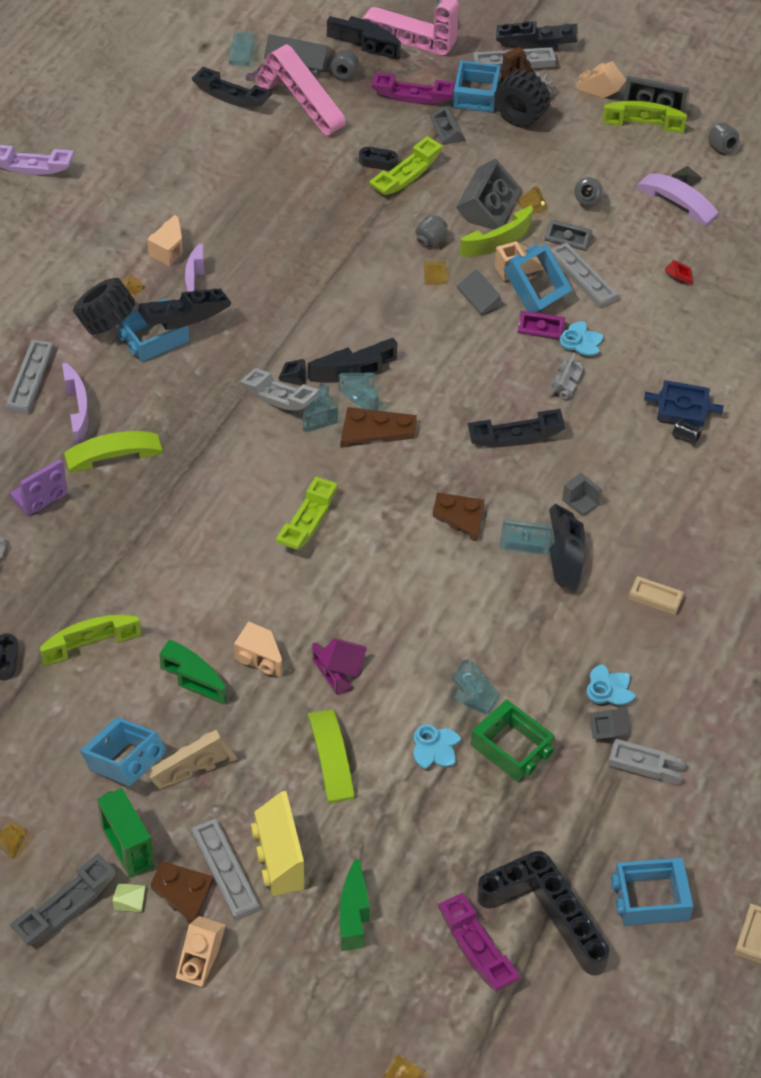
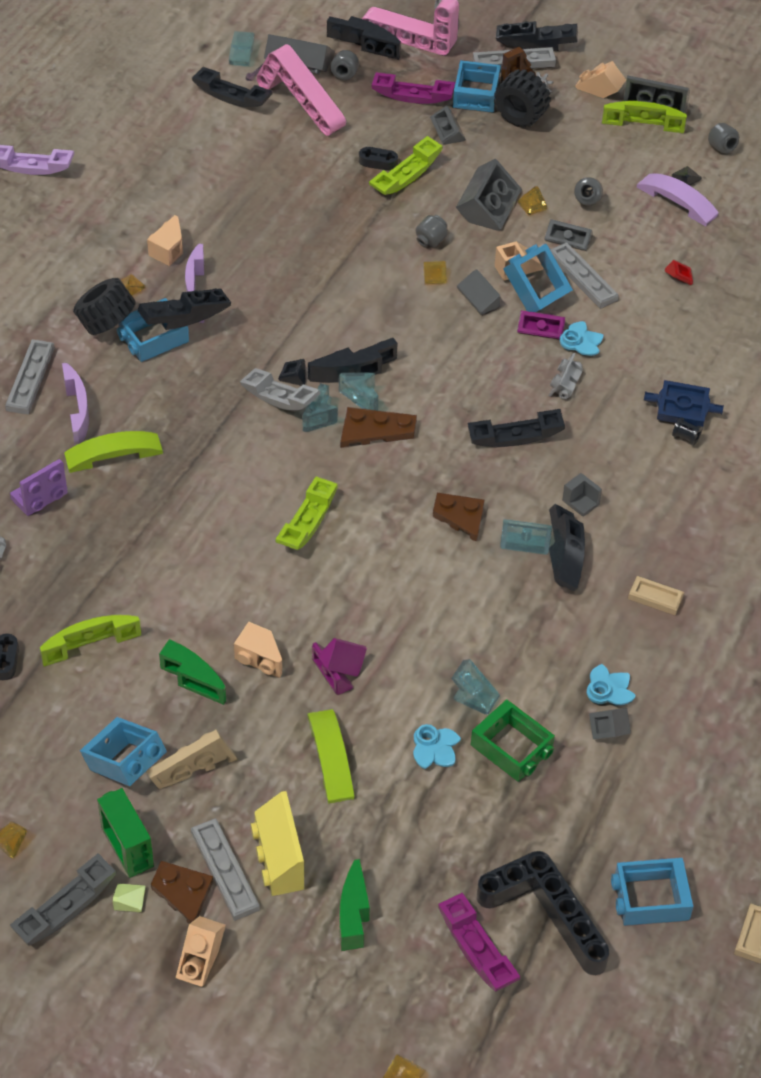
(479, 244): lime slope -> none
(646, 761): light grey hinge -> none

